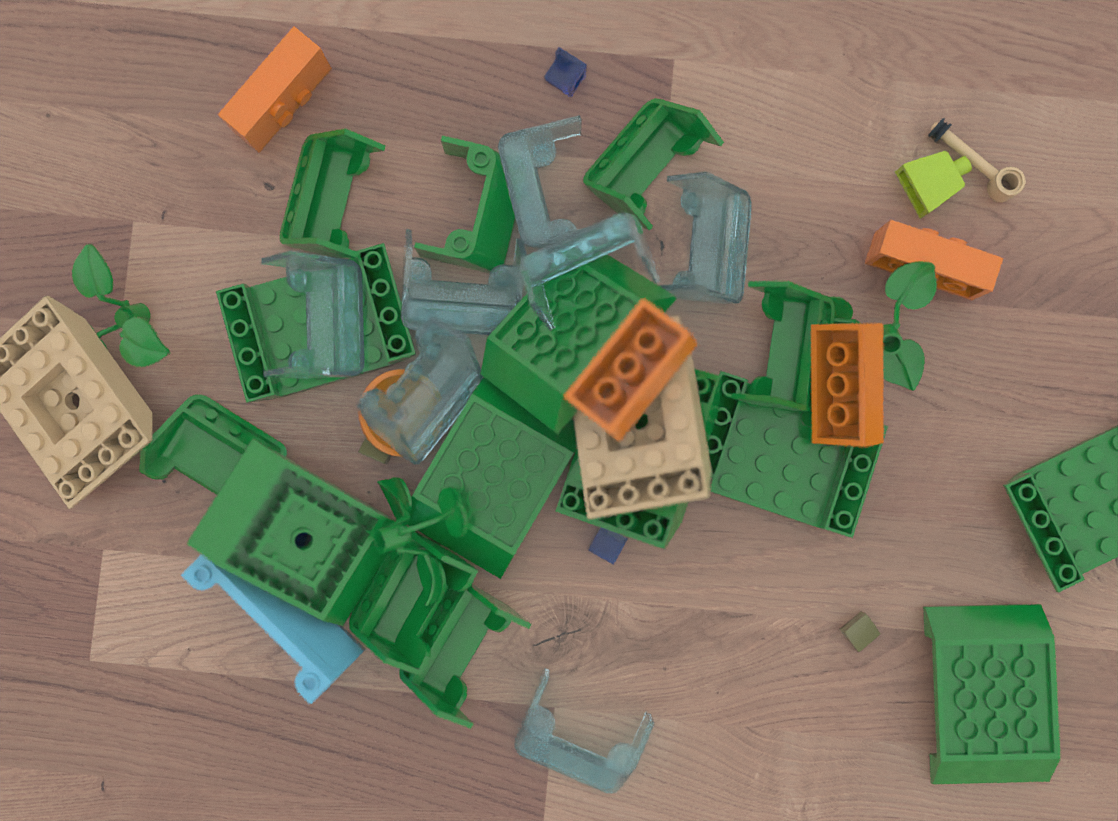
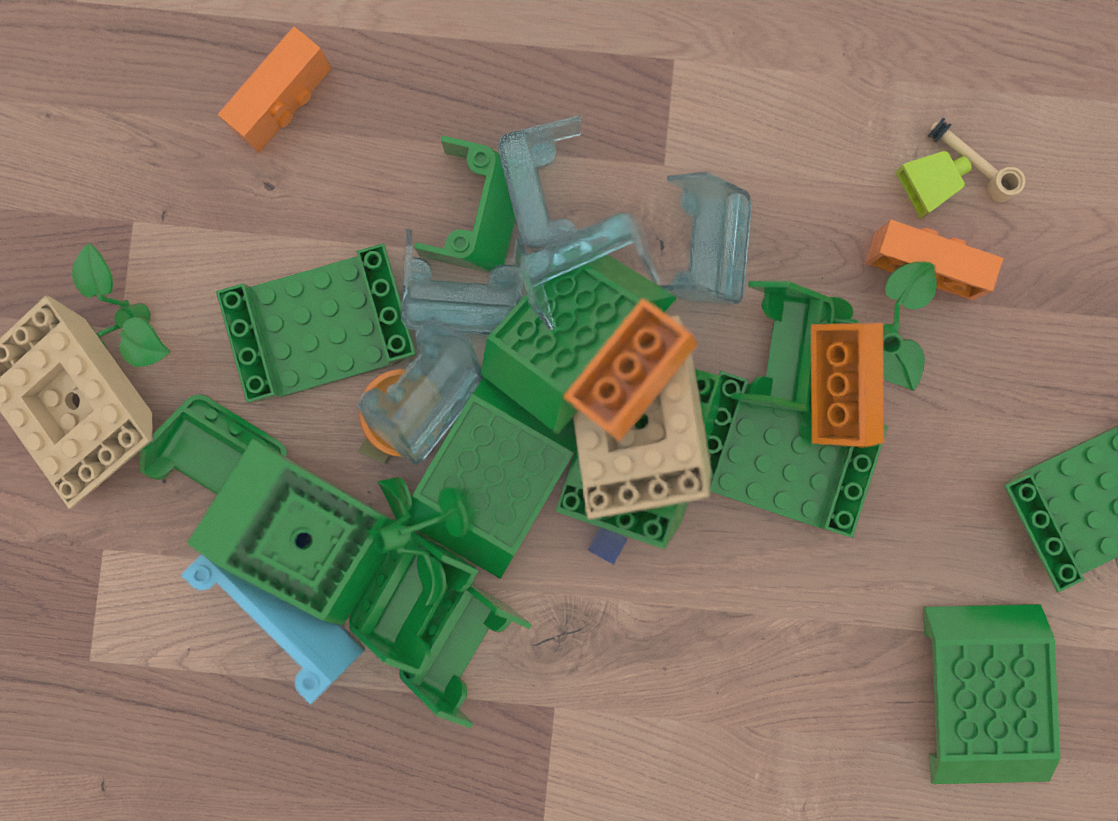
(322, 190): green windscreen -> none
(332, 315): clear light blue windscreen -> none
(538, 744): clear light blue windscreen -> none
(566, 72): clear blue panel -> none
(643, 151): green windscreen -> none
(860, 631): olive slope -> none

